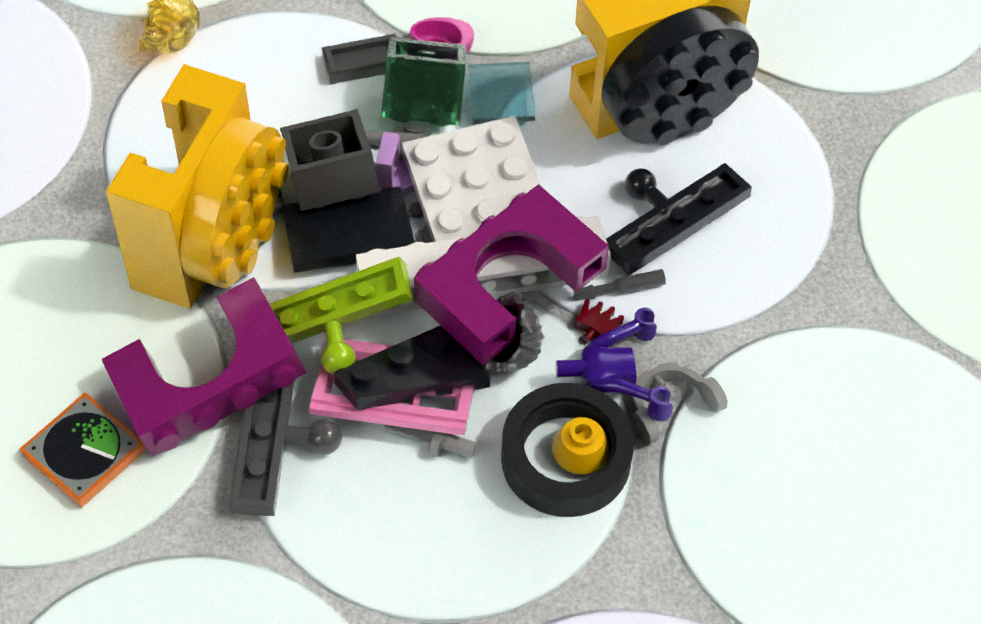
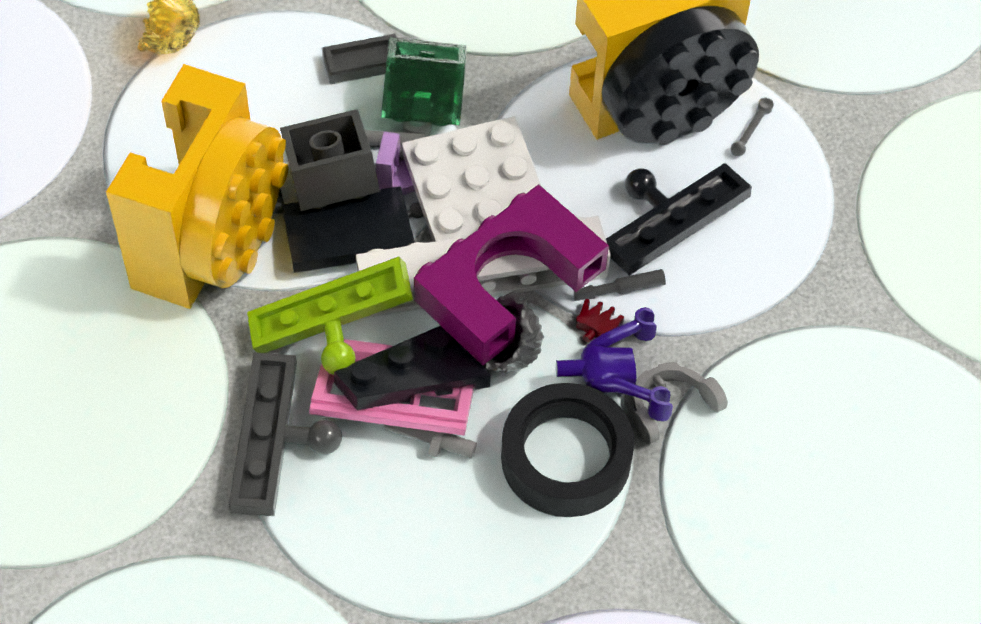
(82, 449): tile -> none
(170, 413): magenta arch -> none
(443, 30): dark pink hat -> none
(501, 92): clear light blue piece -> none
(581, 446): yellow cone -> none
(764, 107): none -> dark grey hinge

